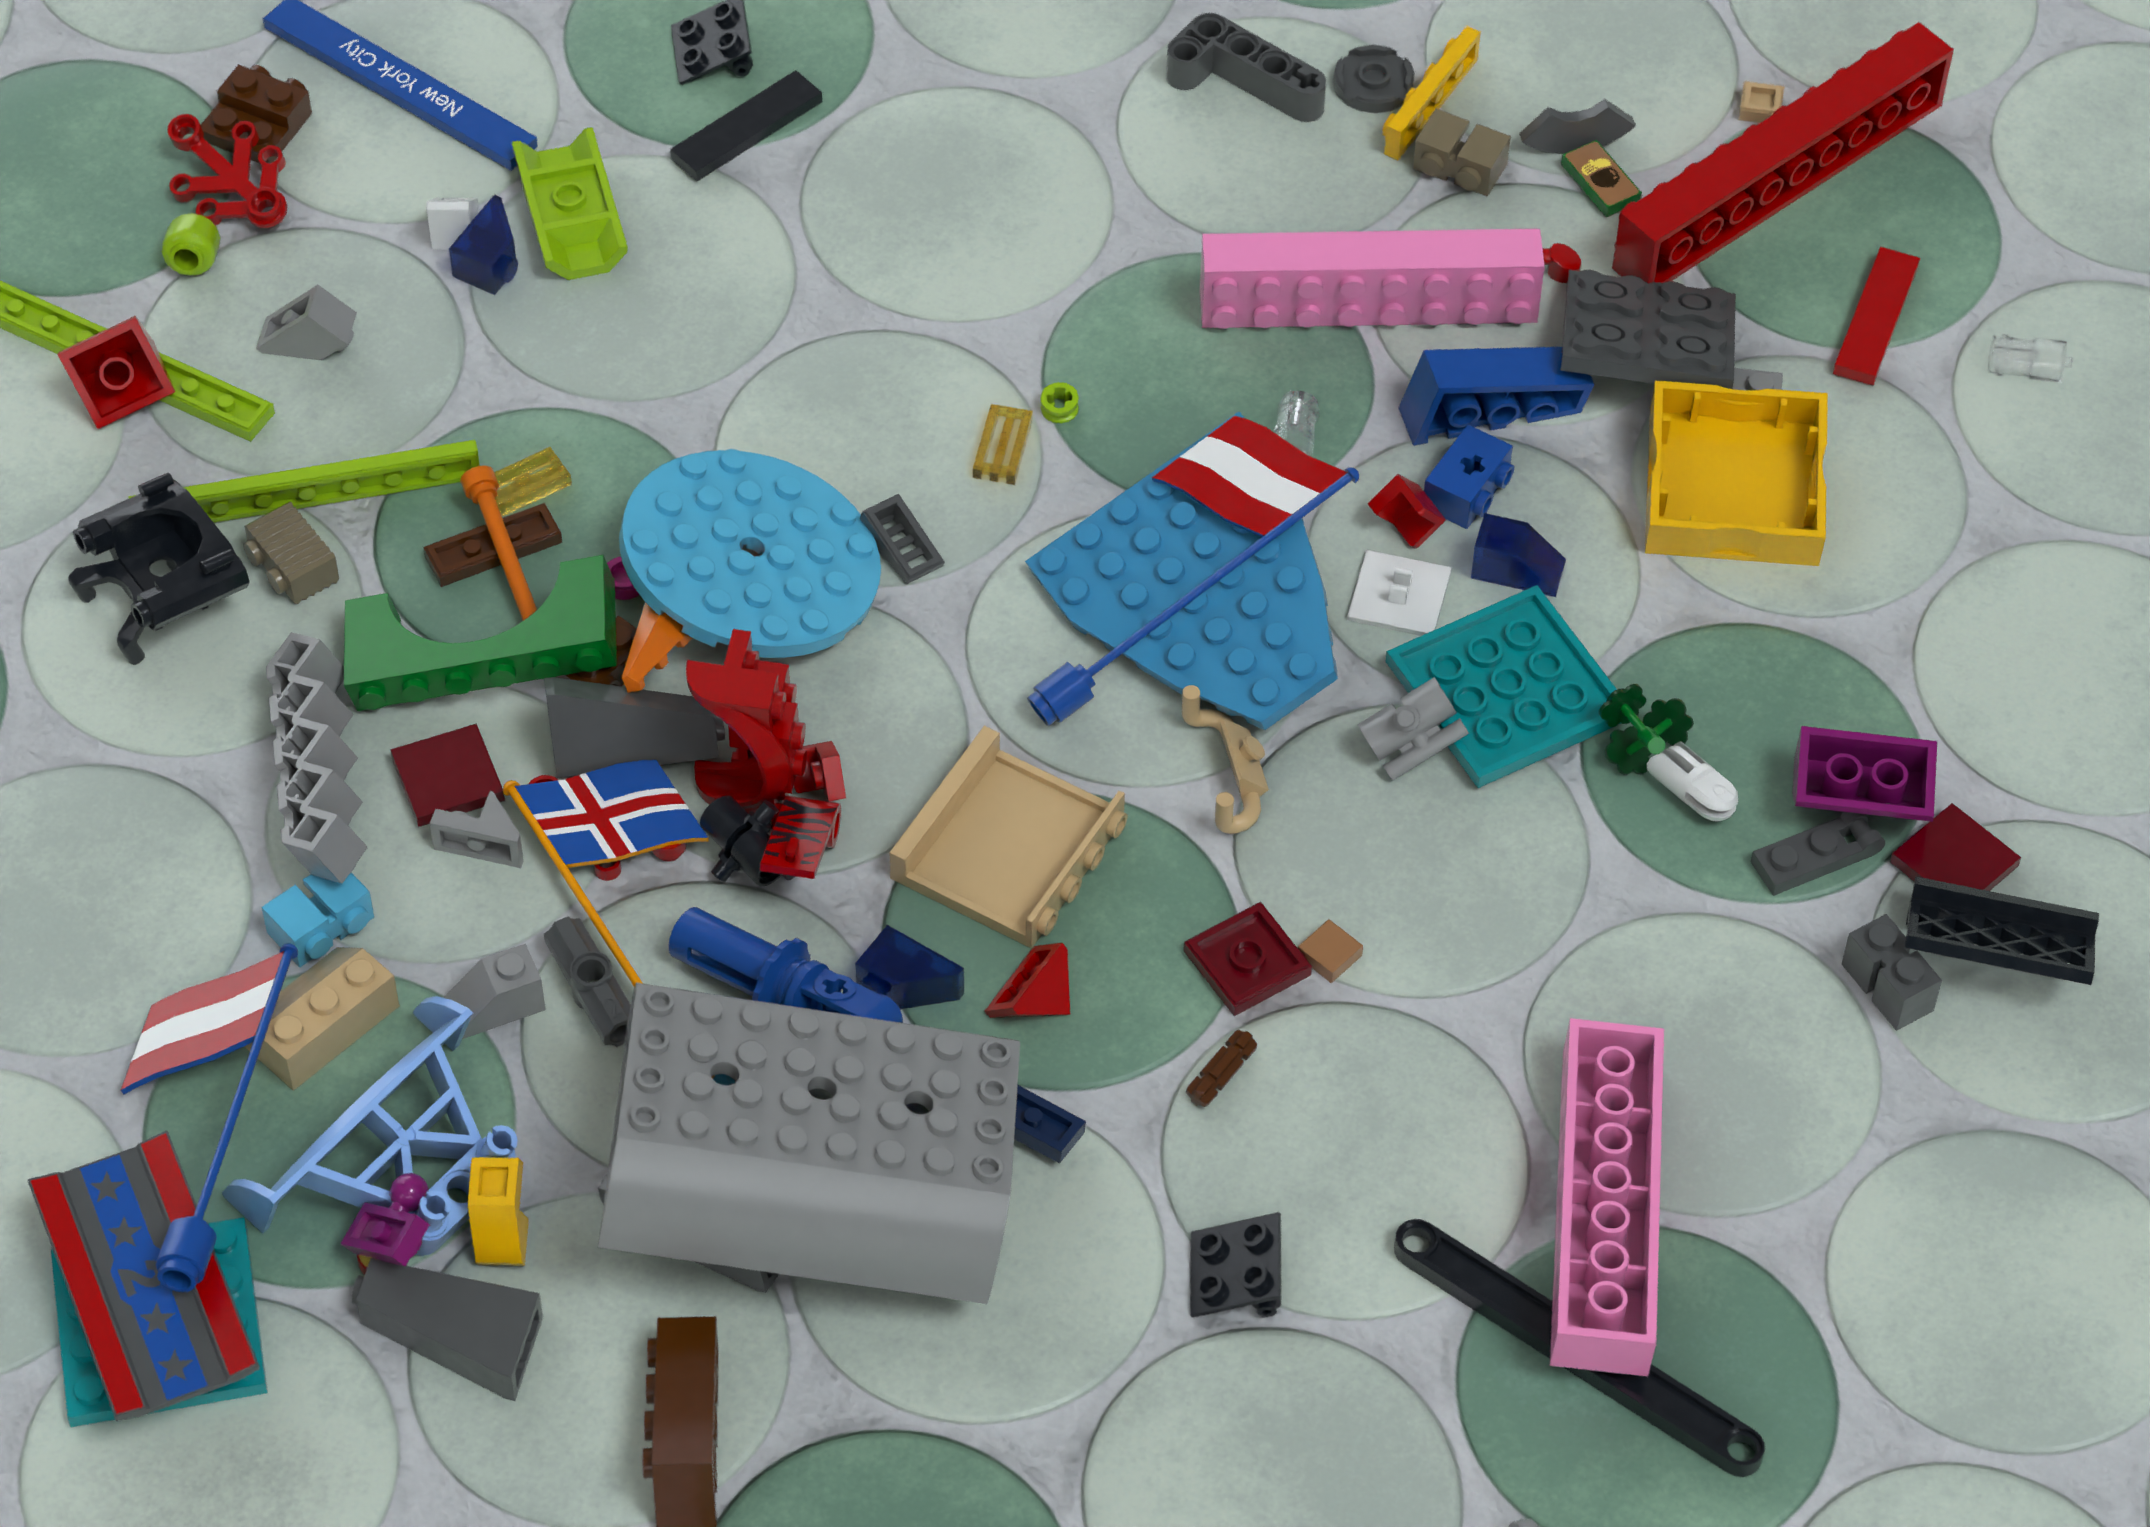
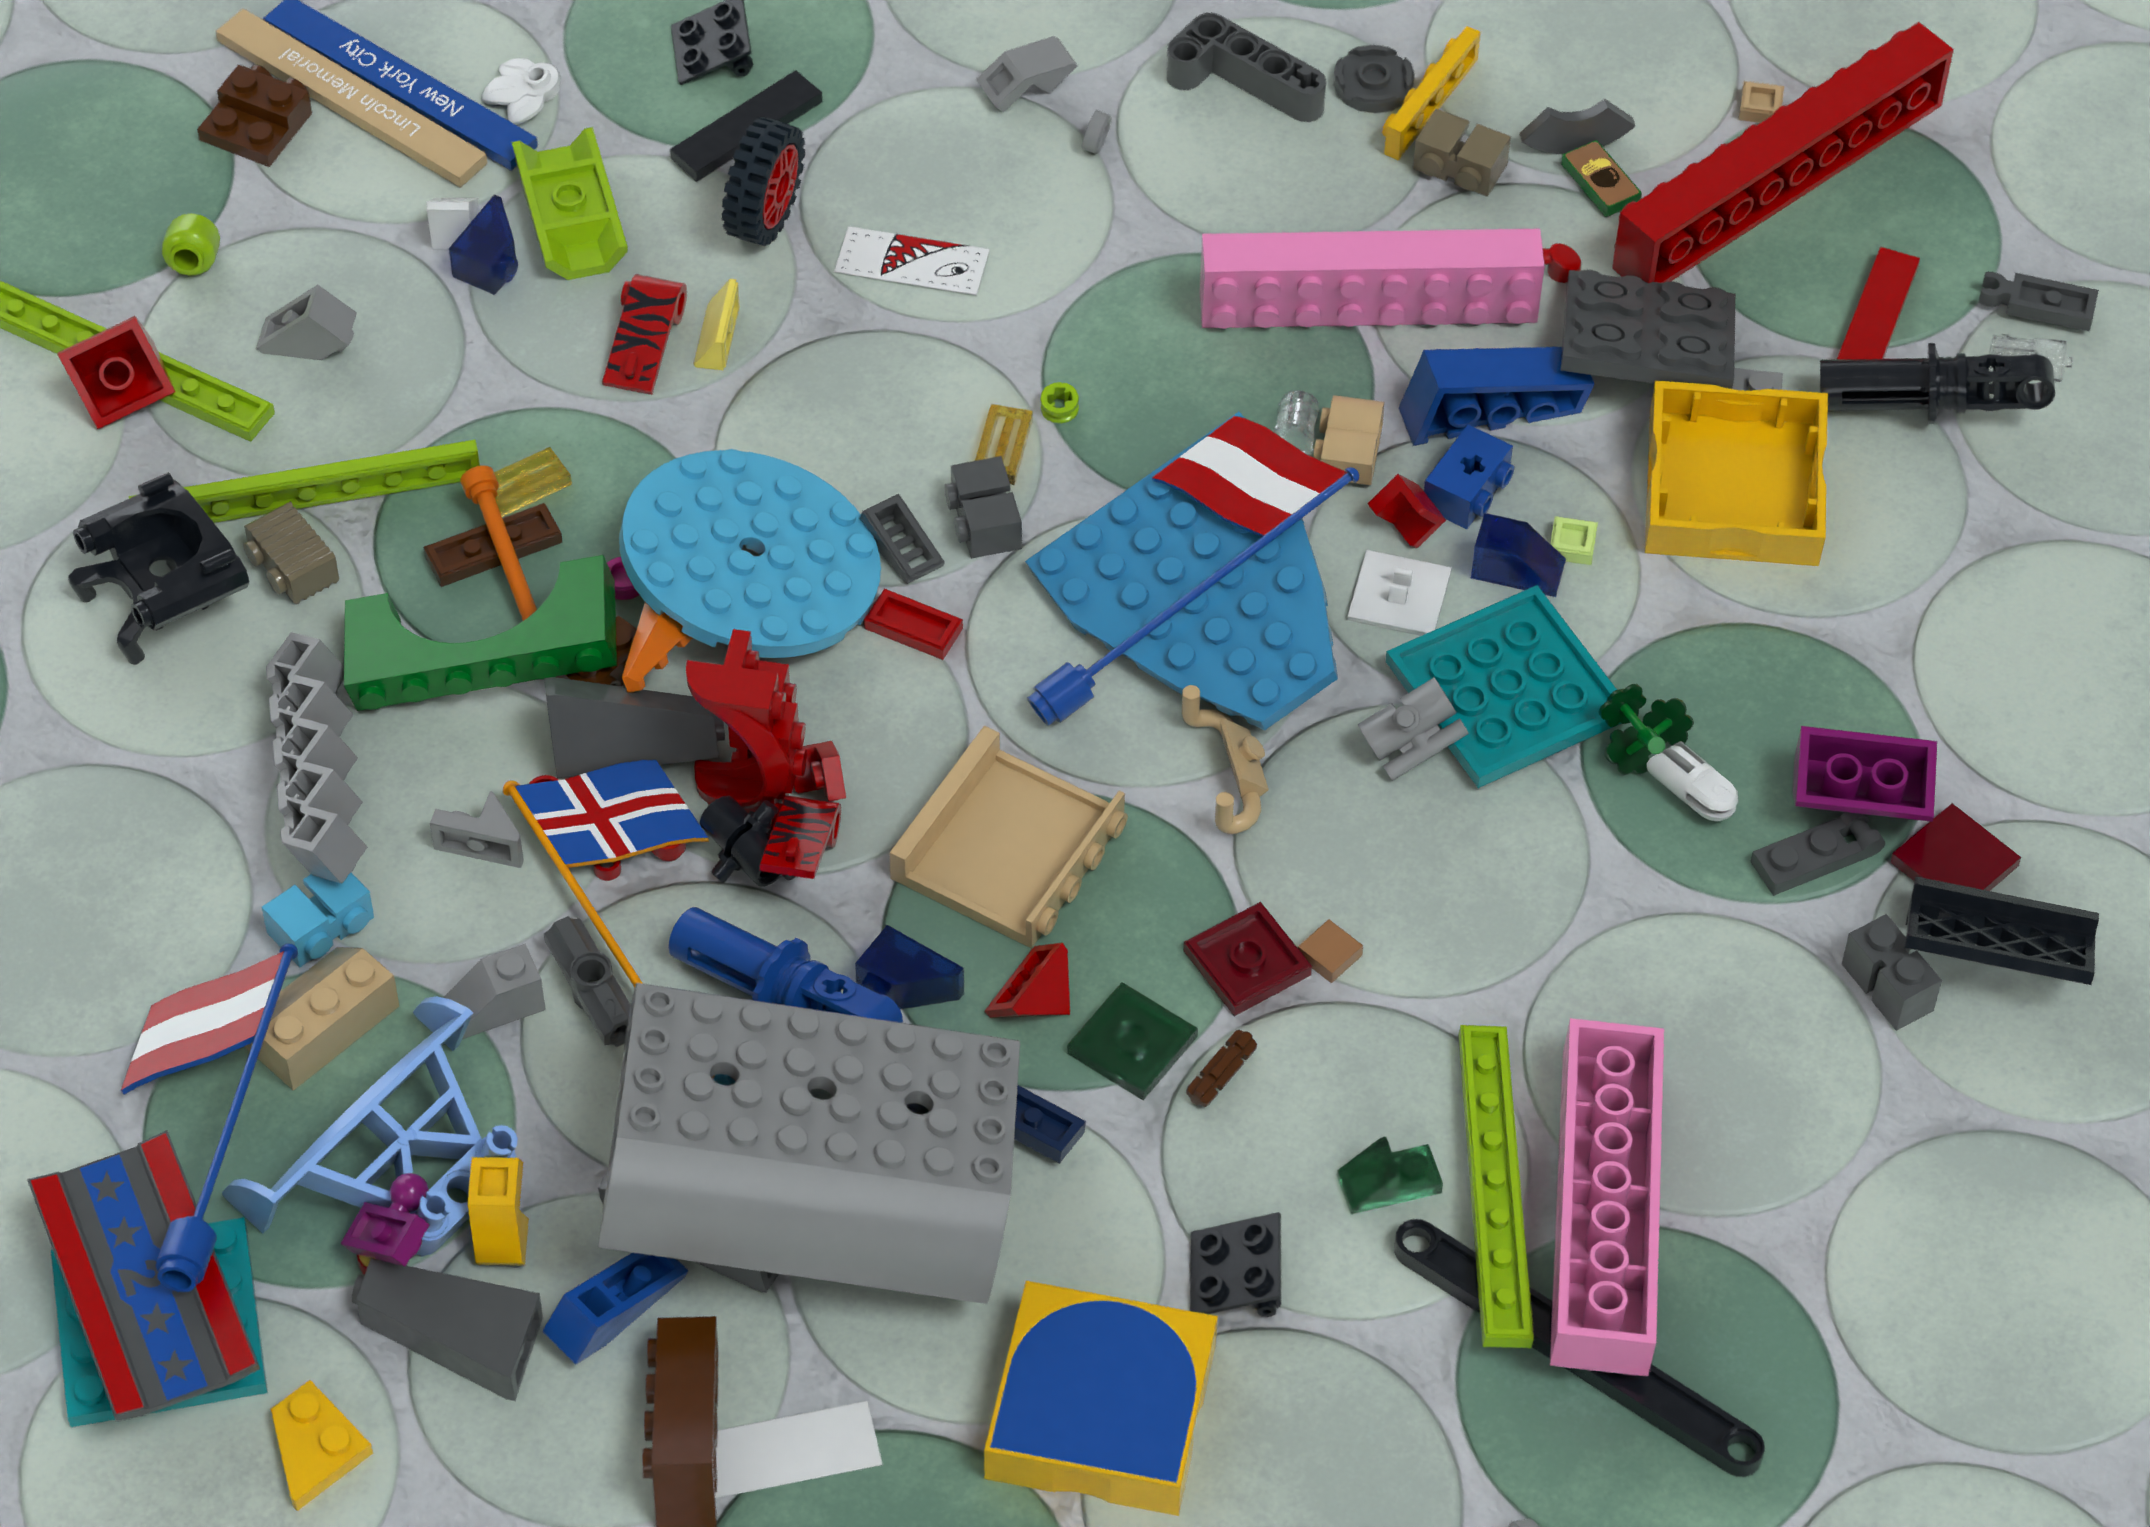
(230, 177): red plant -> none
(315, 1443): none -> yellow wing
(353, 98): none -> tan tile
(446, 773): dark red tile -> none
(523, 88): none -> white plate
(610, 1302): none -> blue slope
(643, 331): none -> red door
(718, 328): none -> light yellow slope
(763, 181): none -> black wheel
(796, 1449): none -> white sticker
(912, 260): none -> white sticker
(913, 624): none -> red tile
(986, 513): none -> dark grey piece
(1015, 70): none -> light grey slope
(1096, 132): none -> light grey tile
(1100, 1397): none -> blue tile
(1132, 1041): none -> clear green tile
(1351, 435): none -> tan brick
(1387, 1177): none -> clear green slope
(1495, 1187): none -> lime tile
(1574, 539): none -> yellowish green tile
(1938, 383): none -> black piece
(2041, 299): none -> dark grey plate

